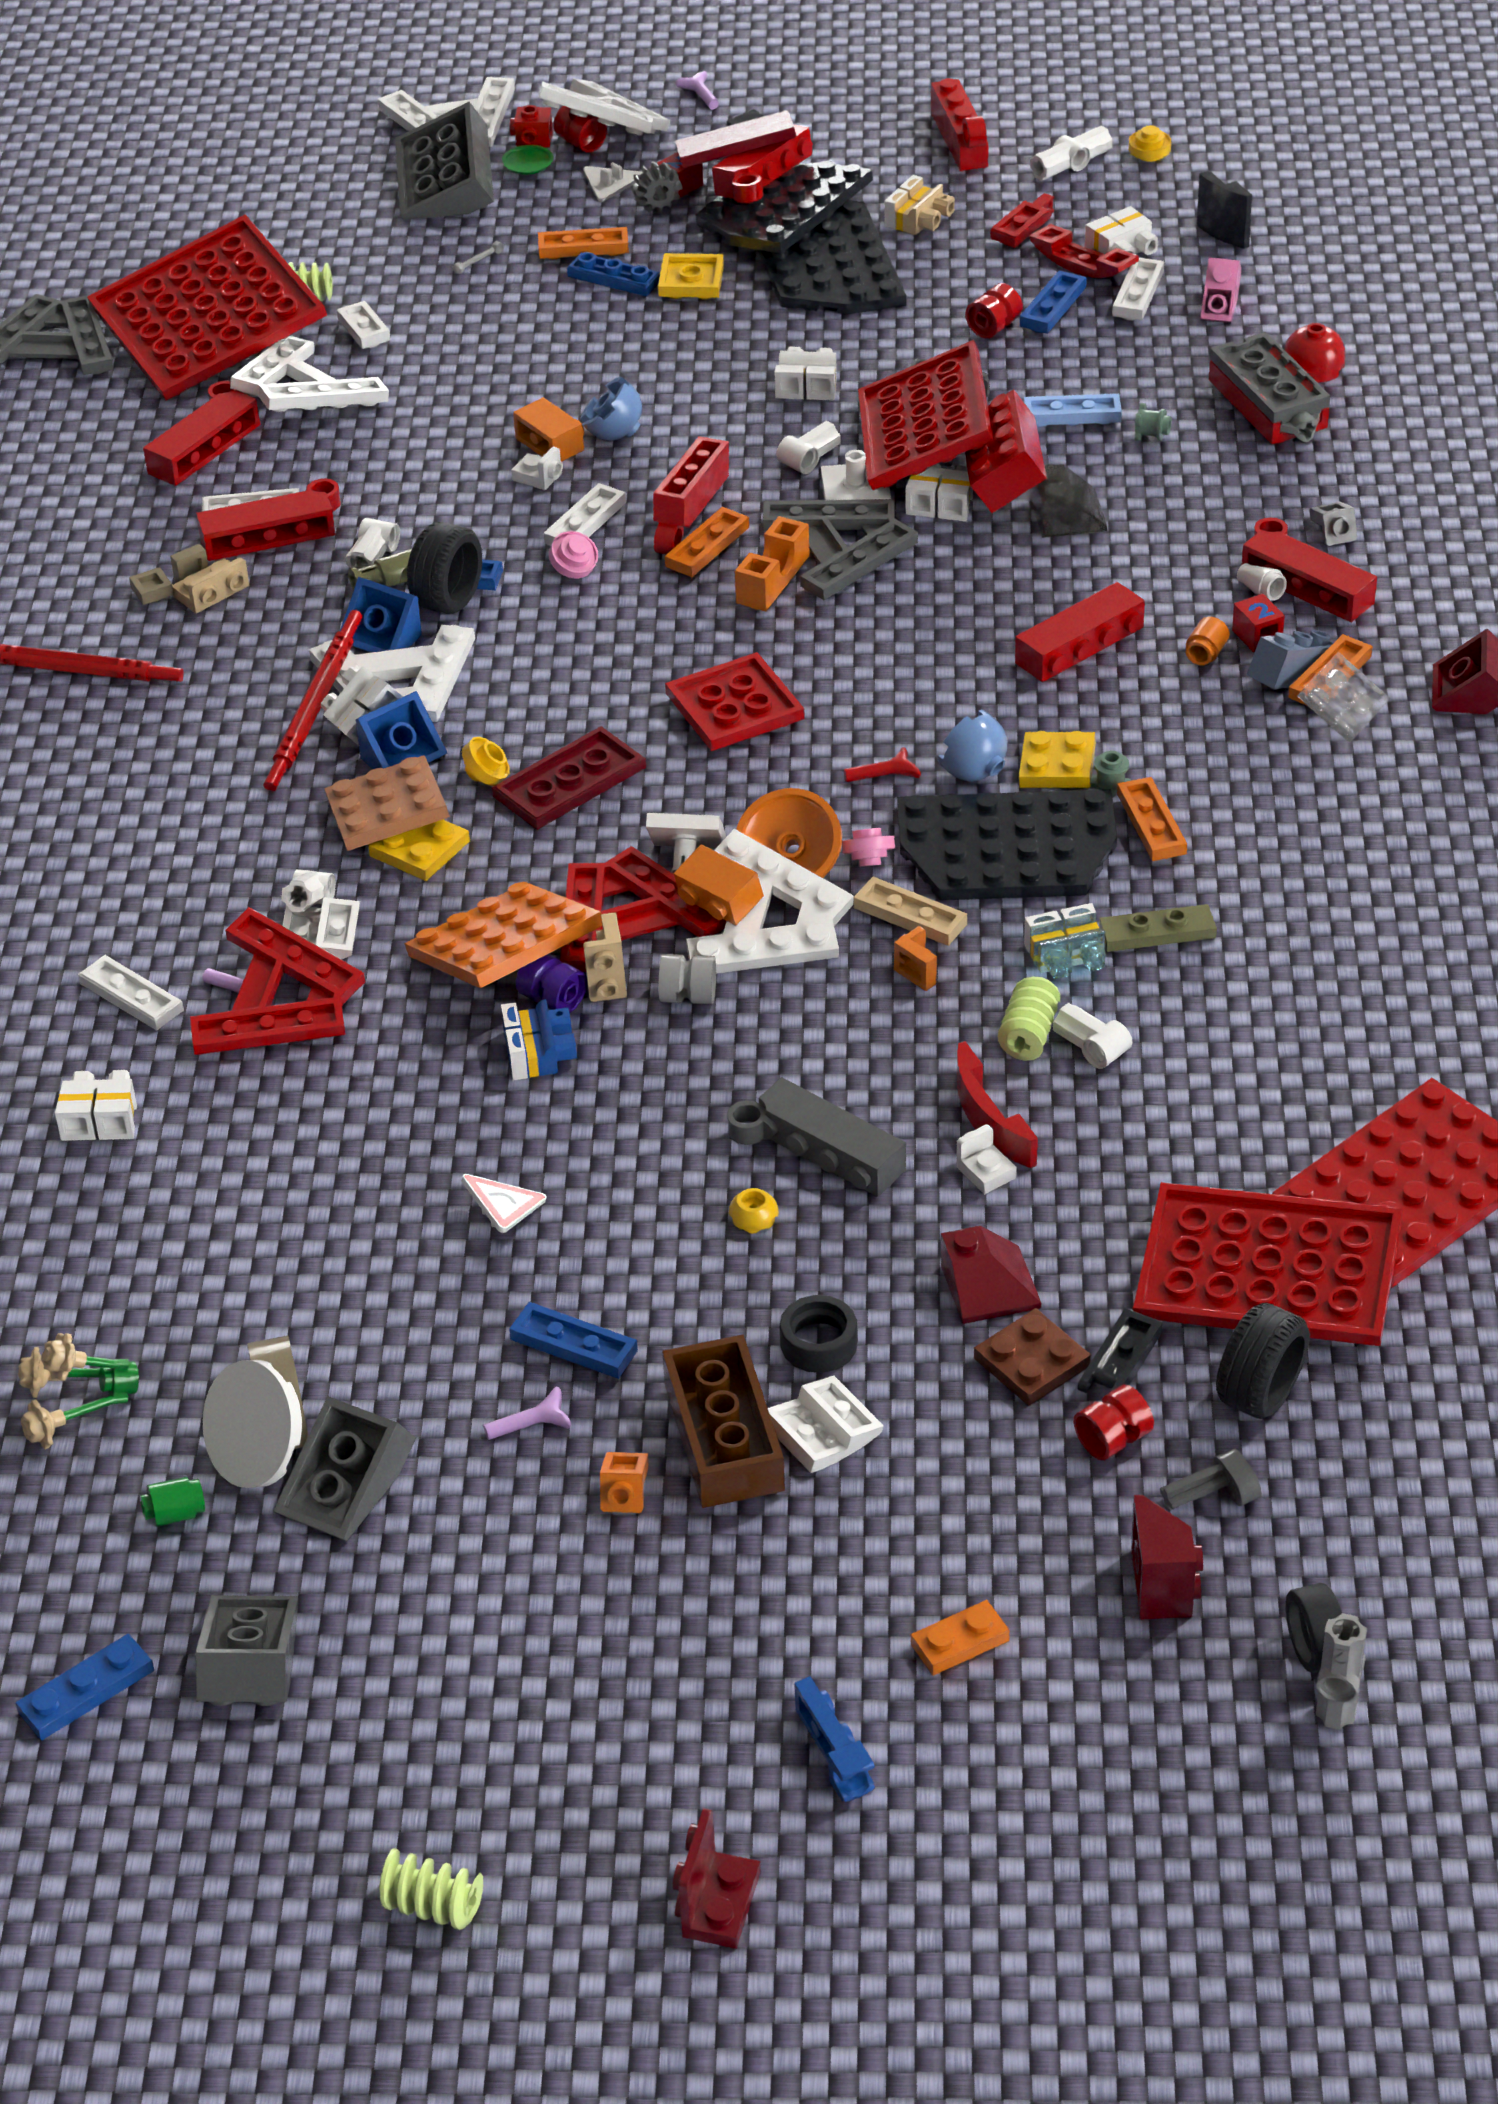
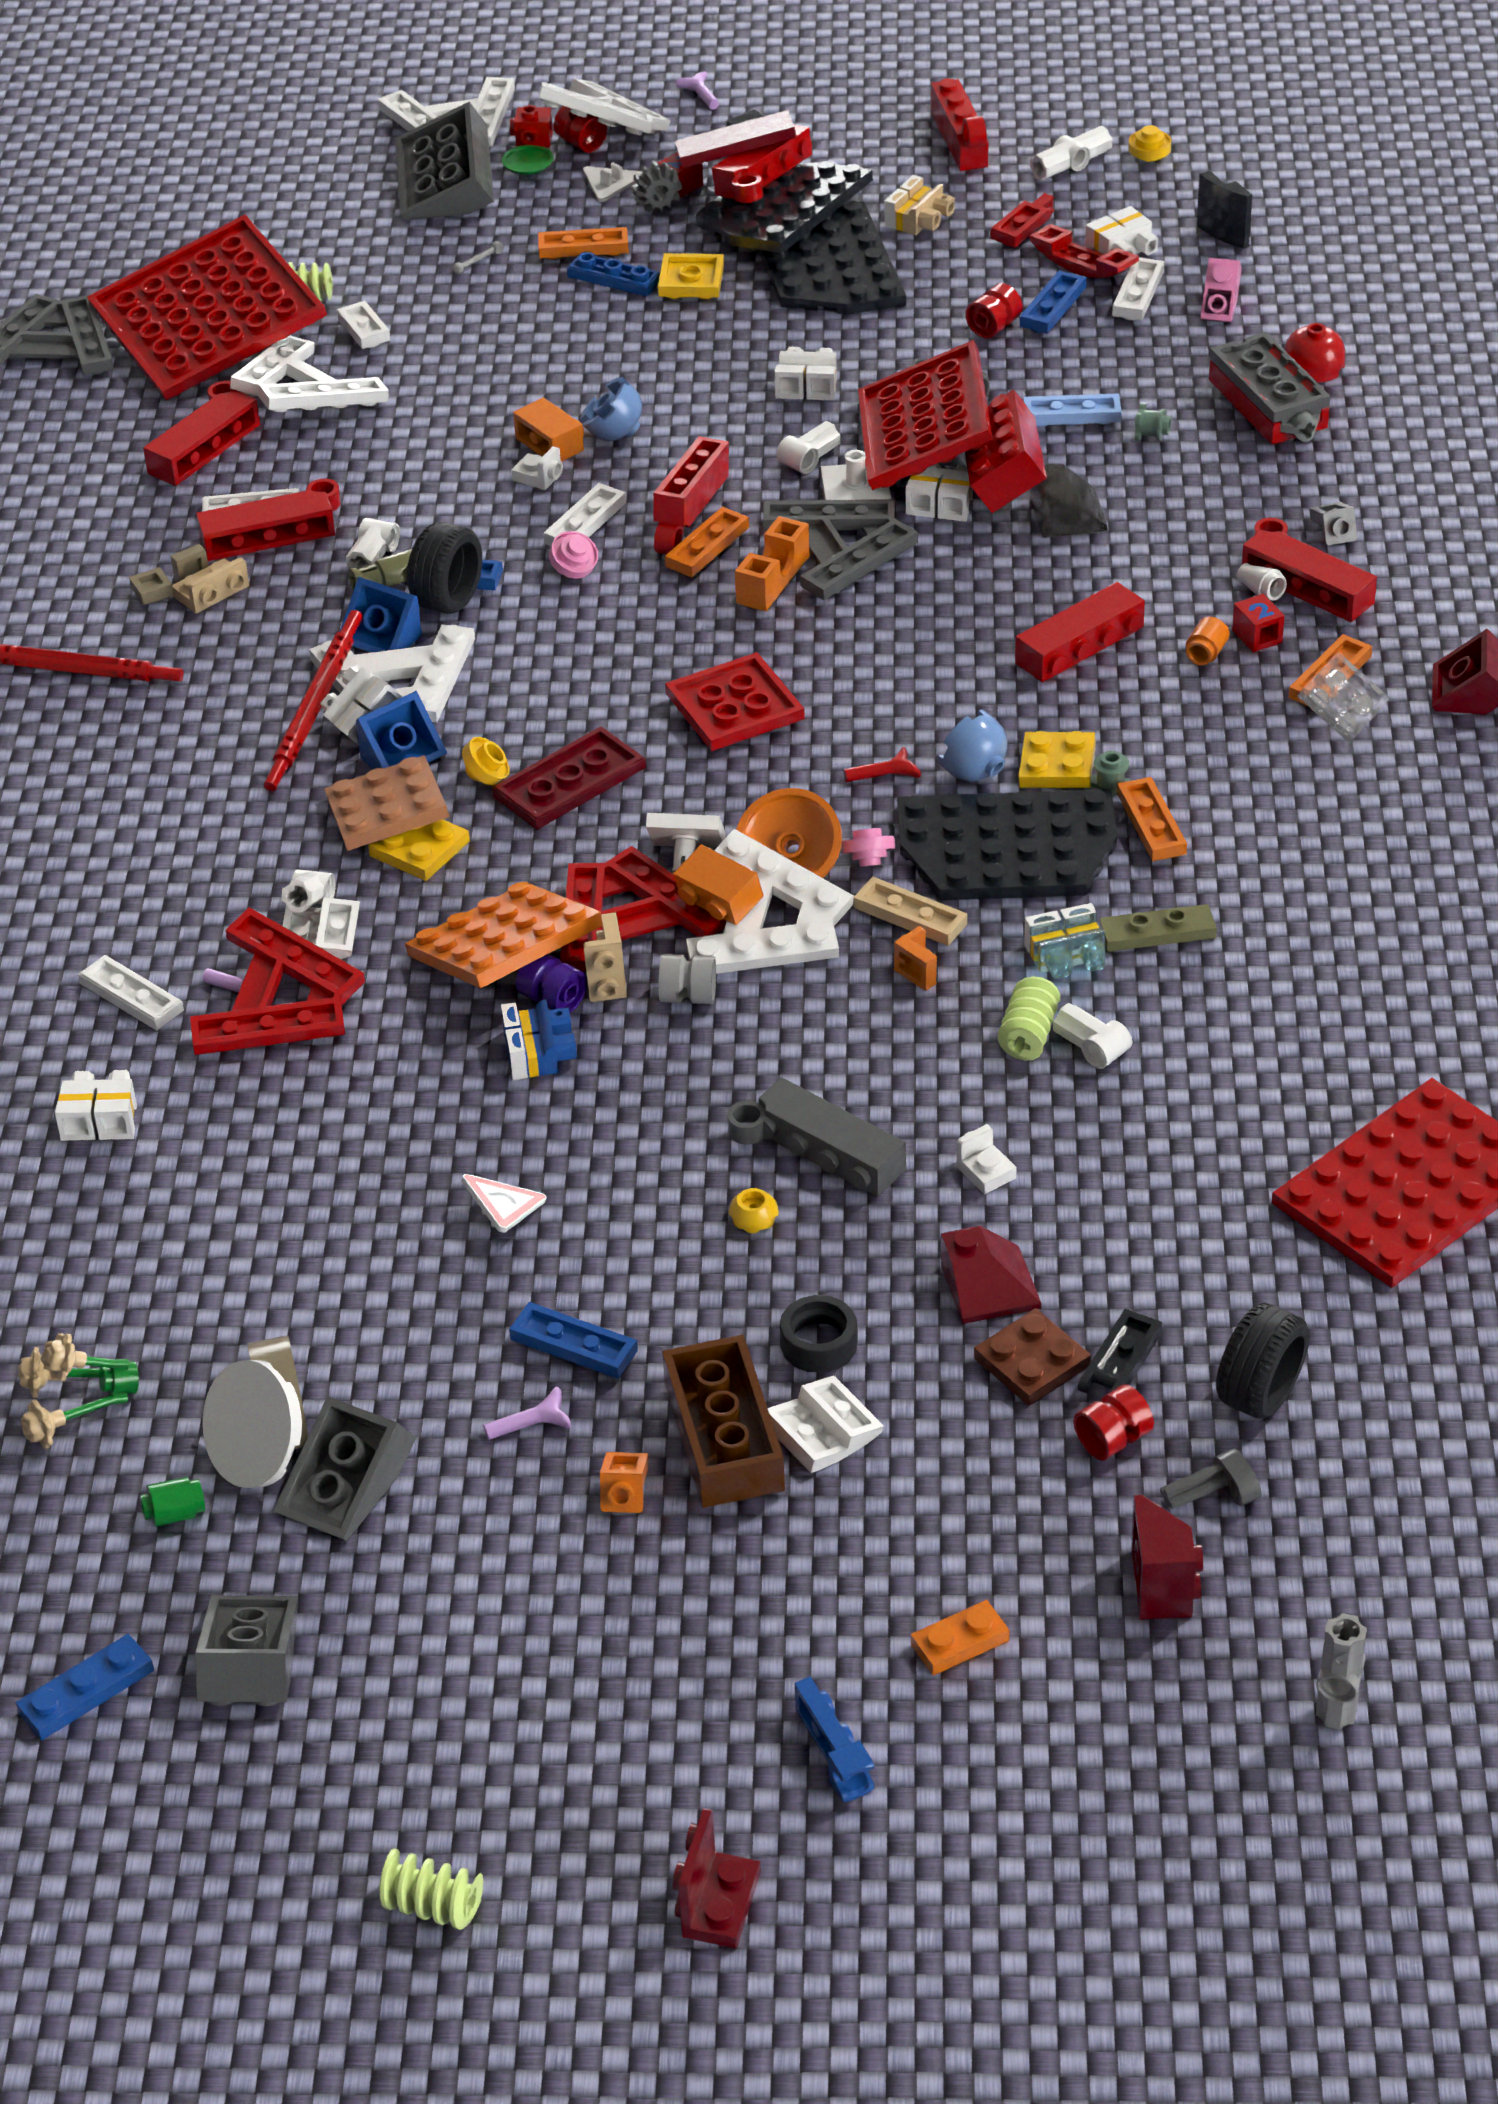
(1010, 1134): red slope -> none
(1233, 1249): red plate -> none
(1285, 657): sand blue slope -> none
(1306, 1619): black tyre -> none

